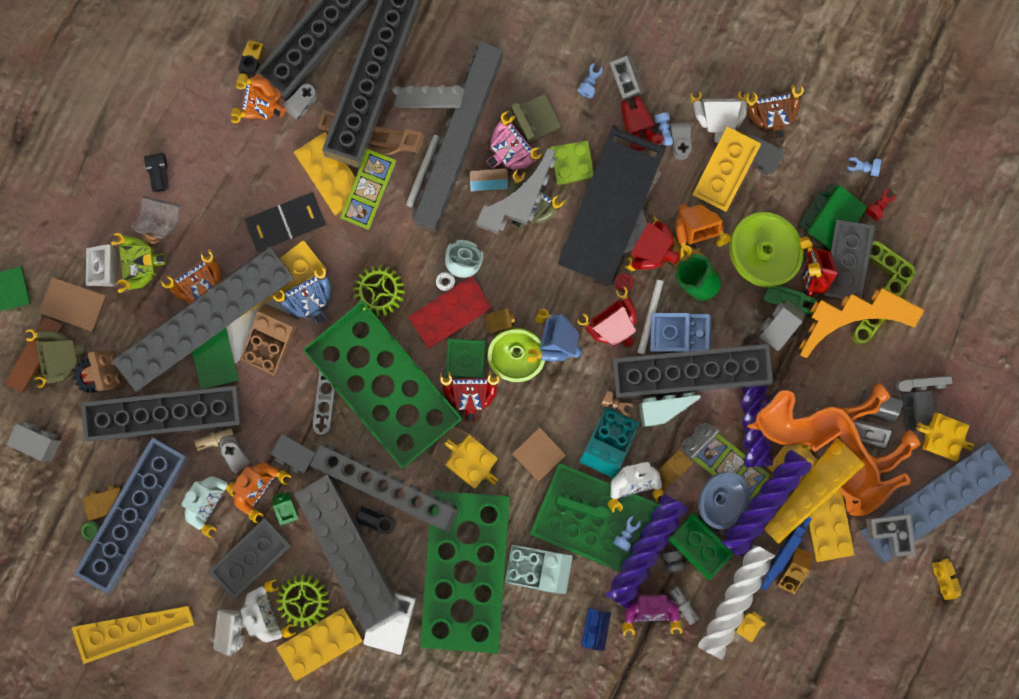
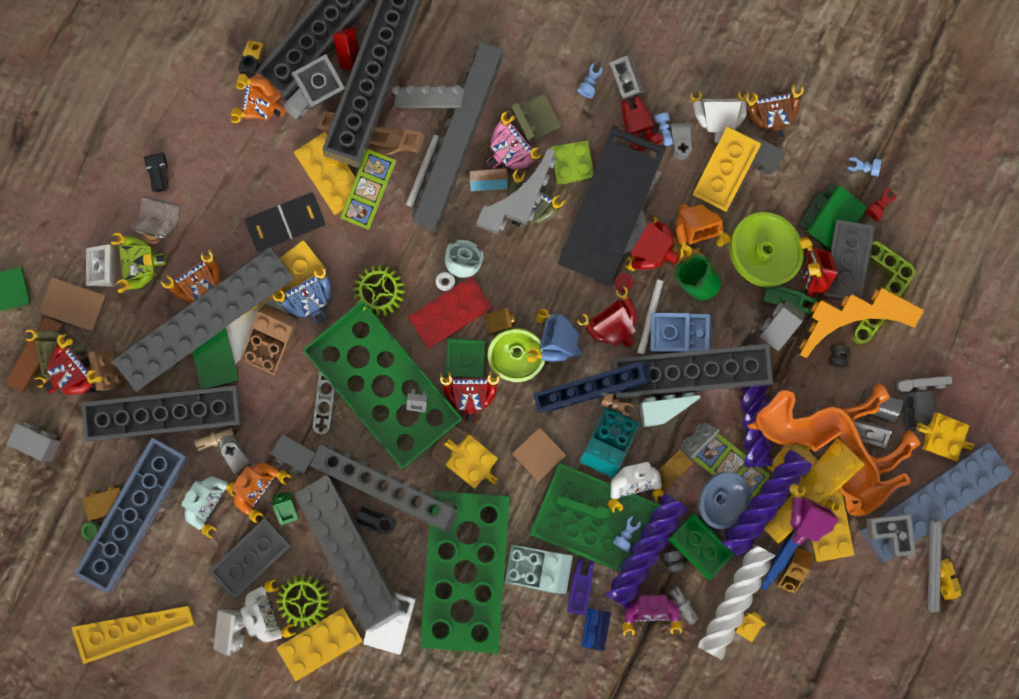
(67, 371): none -> torso
(317, 80): none -> light grey brick
(346, 48): none -> red slope
(417, 402): none -> light grey tile
(580, 589): none -> dark purple hinge
(592, 387): none -> dark blue brick
(811, 518): none -> magenta torso
(839, 355): none -> pearl dark grey wheel
(934, 565): none -> light grey axle

